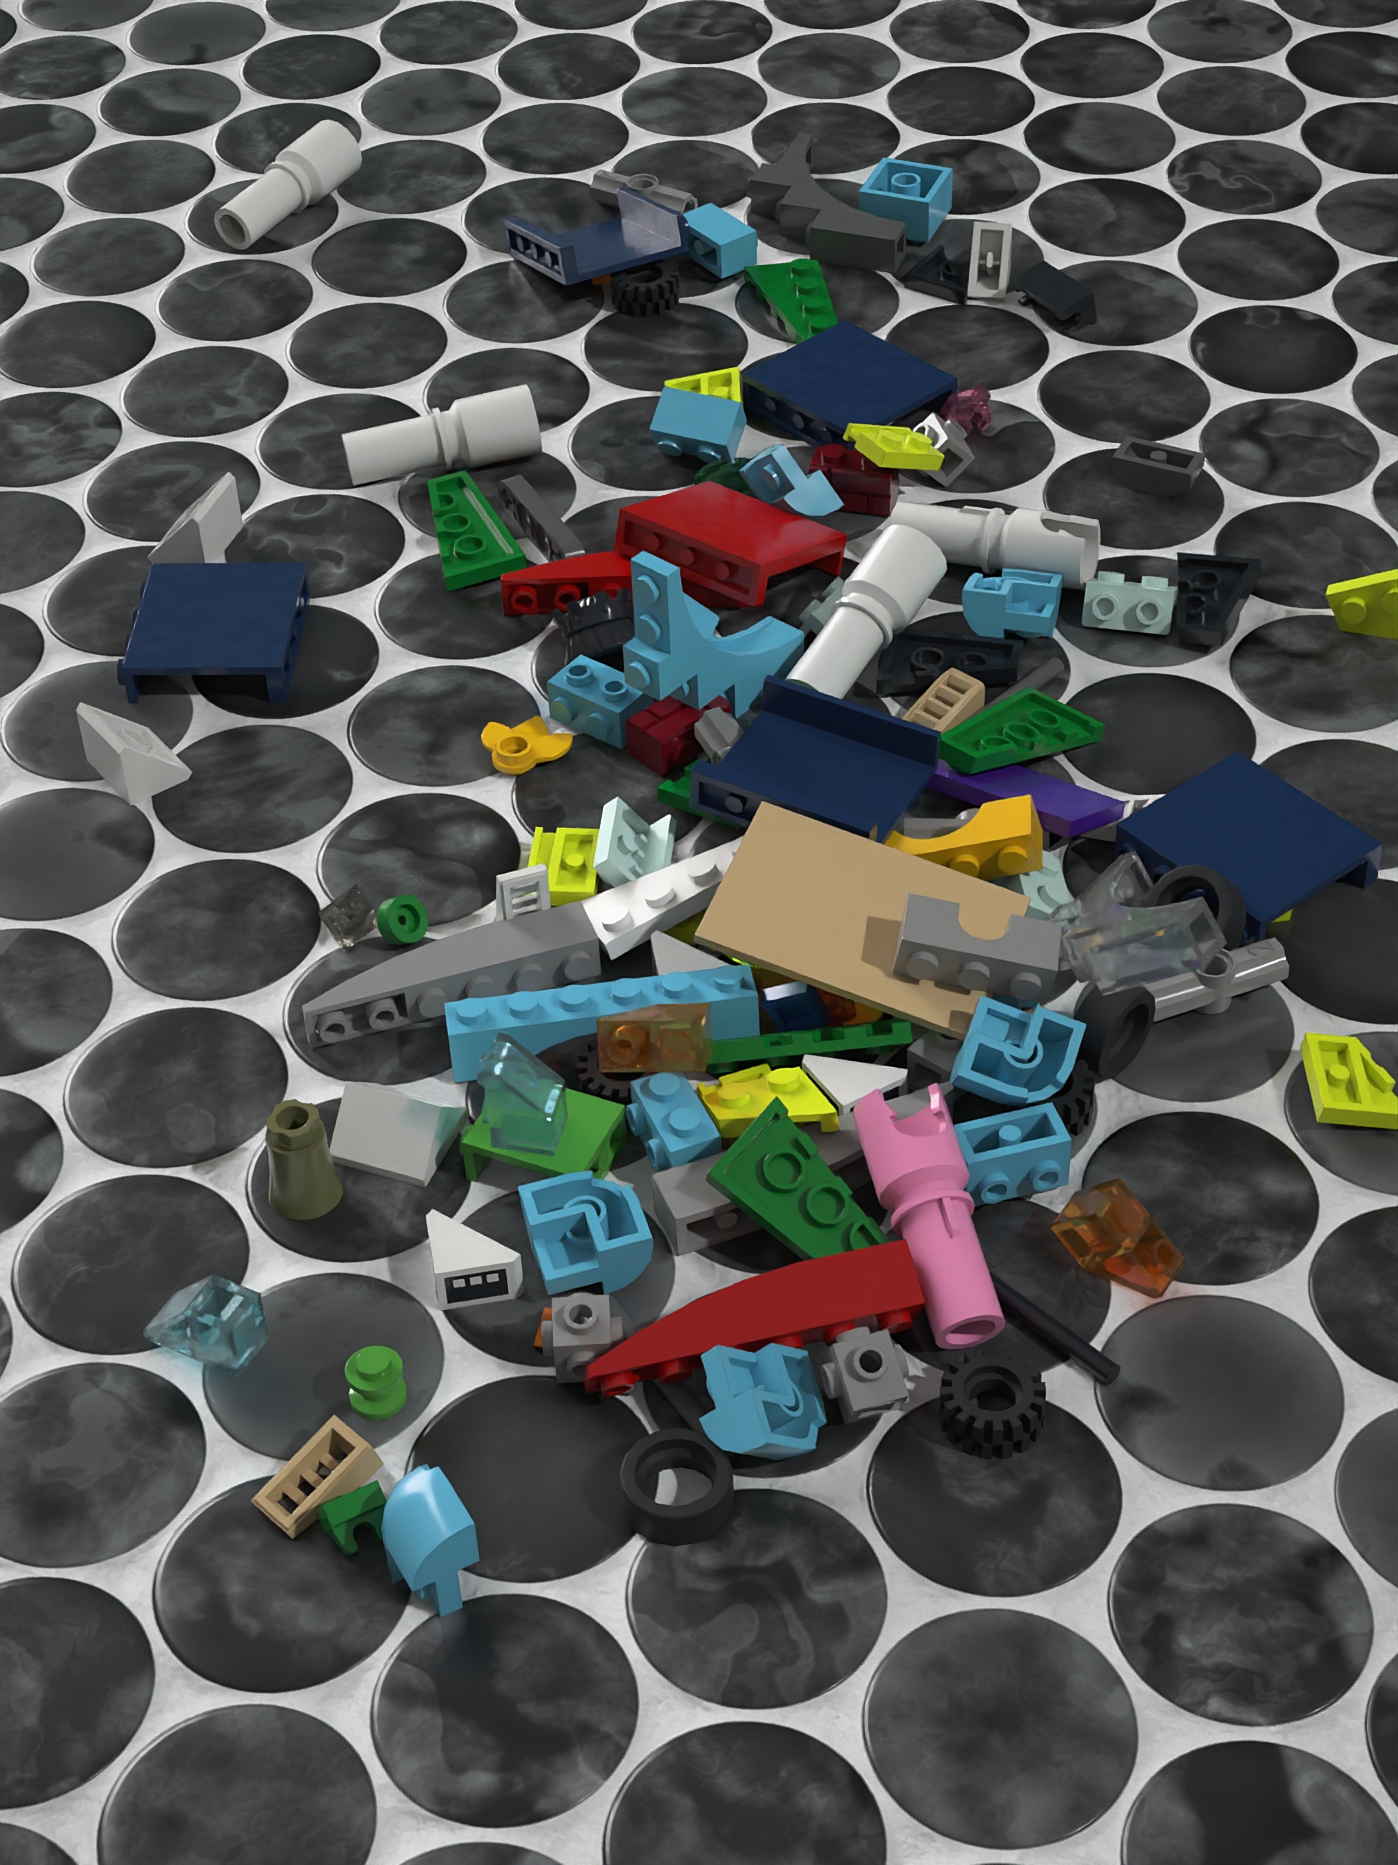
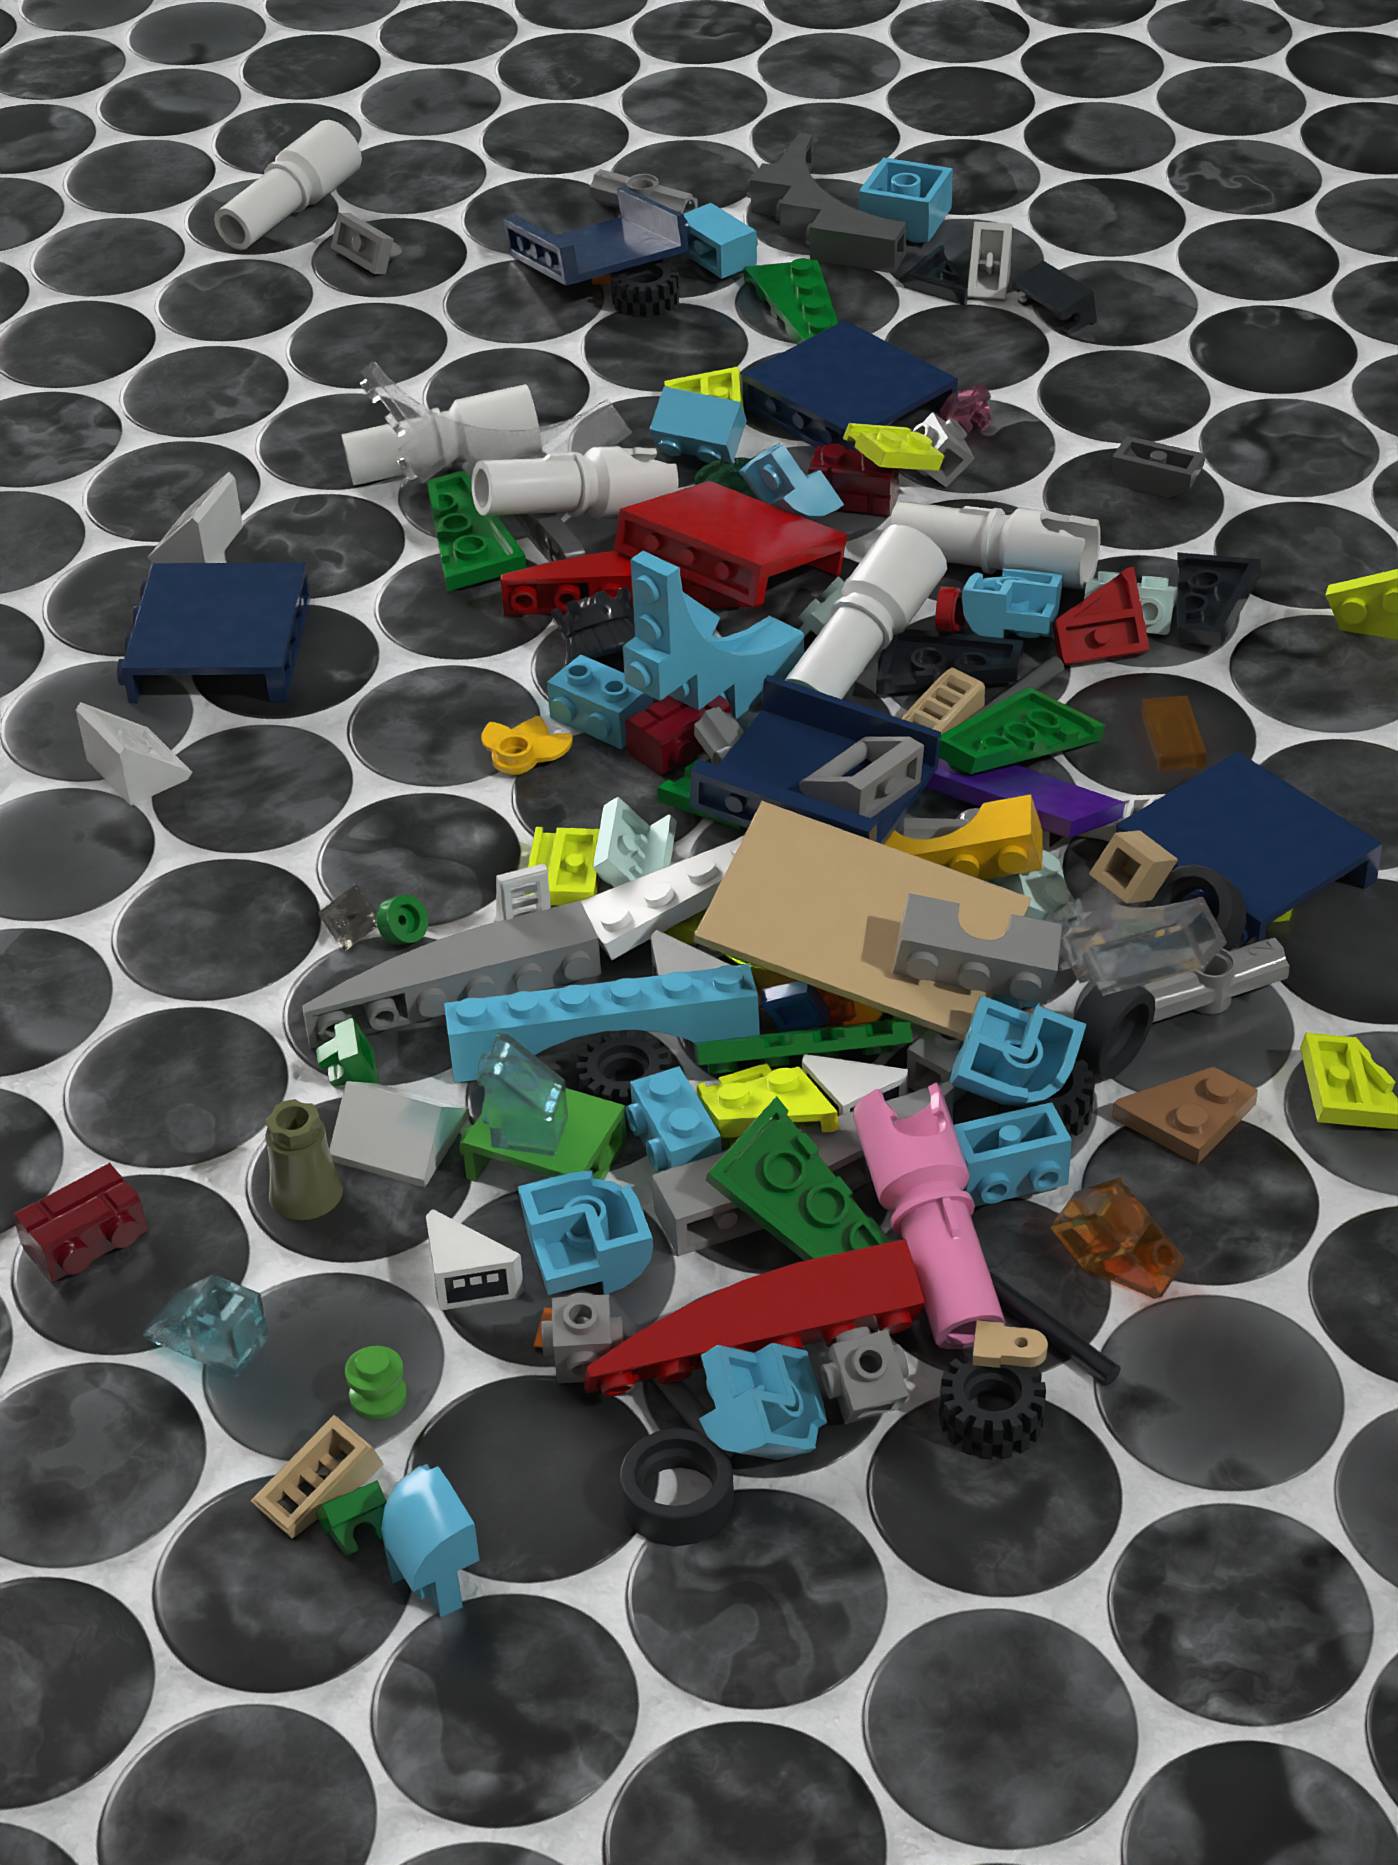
(80, 1223): none -> dark red brick
(349, 1055): none -> green tile
(364, 243): none -> light grey tile
(440, 440): none -> clear arch
(572, 482): none -> white piece
(656, 1039): clear orange slope -> none
(893, 772): none -> light grey tile
(949, 611): none -> red tile
(1002, 1345): none -> tan piece
(1103, 624): none -> red wing
(1133, 866): none -> tan brick
(1173, 733): none -> clear orange tile
(1188, 1112): none -> medium nougat wing

